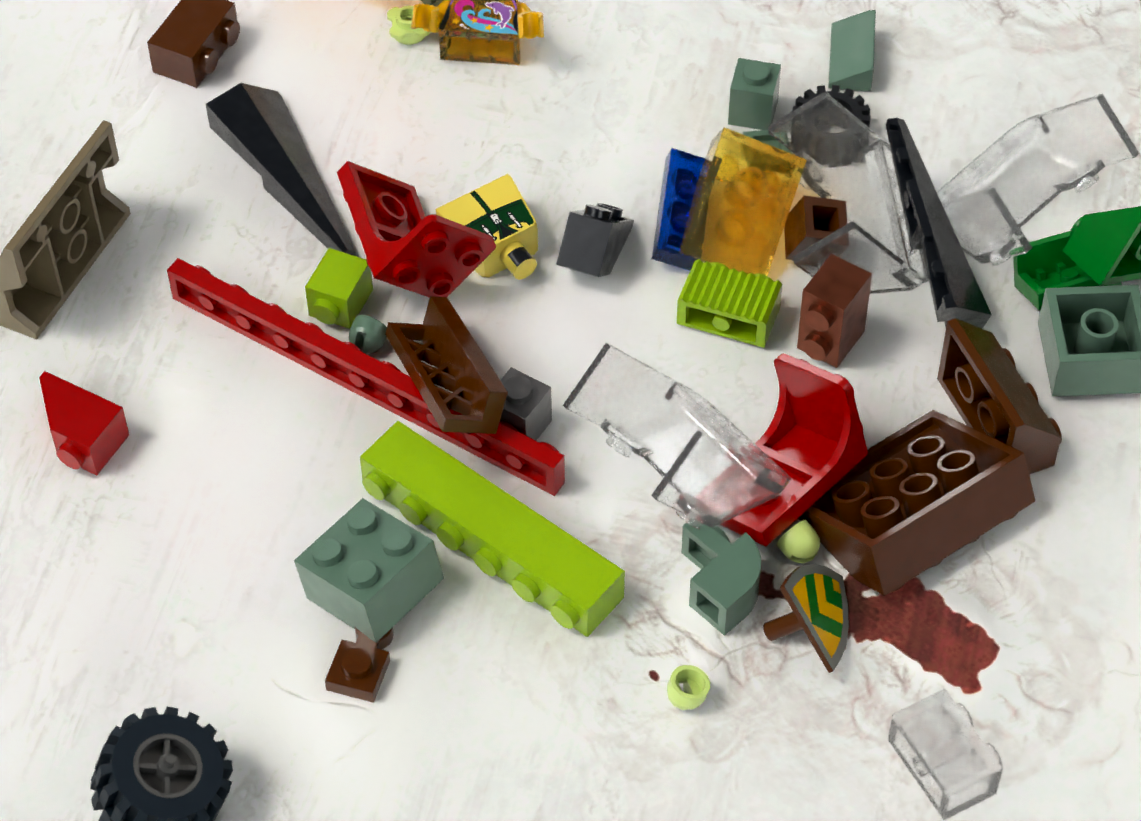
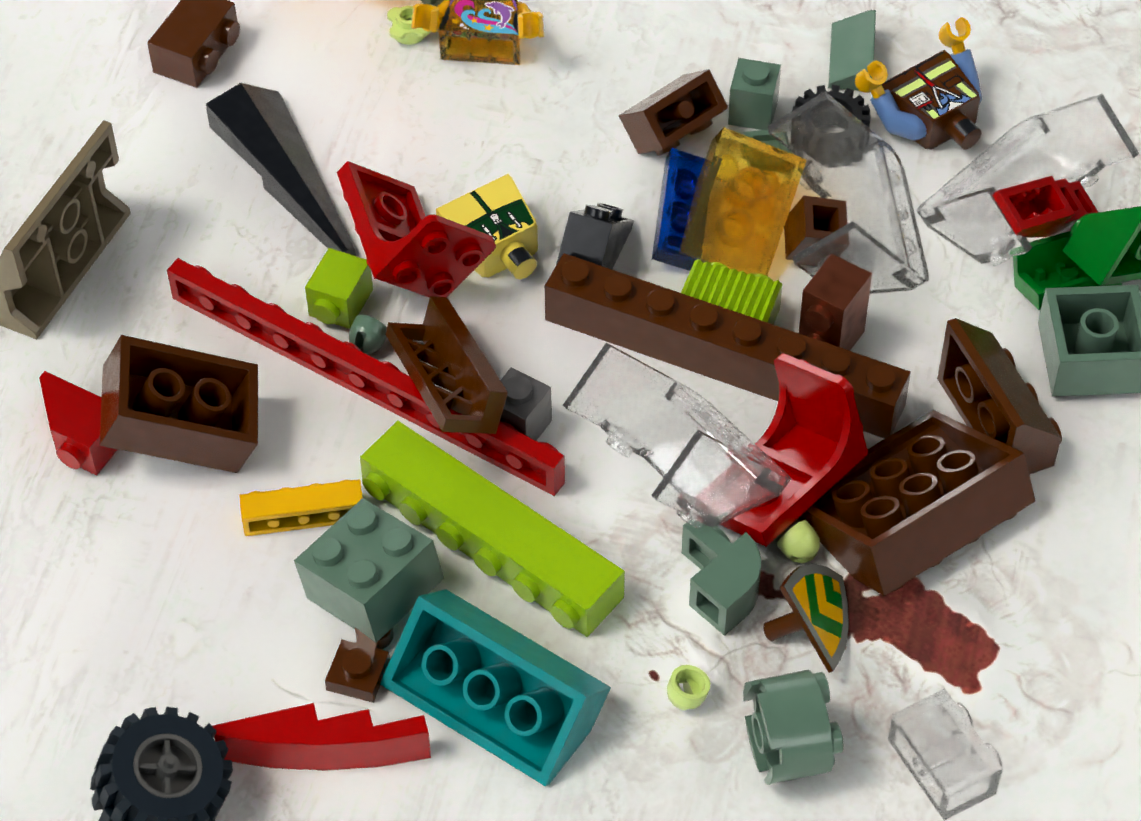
(179, 404): none -> reddish brown brick
(298, 507): none -> yellow piece
(300, 741): none -> red slope
(493, 685): none -> teal slope
(674, 112): none -> reddish brown brick
(711, 338): none -> reddish brown brick
(791, 726): none -> sand green brick
(929, 229): black wedge -> none
(931, 99): none -> torso
(1044, 206): none -> red slope

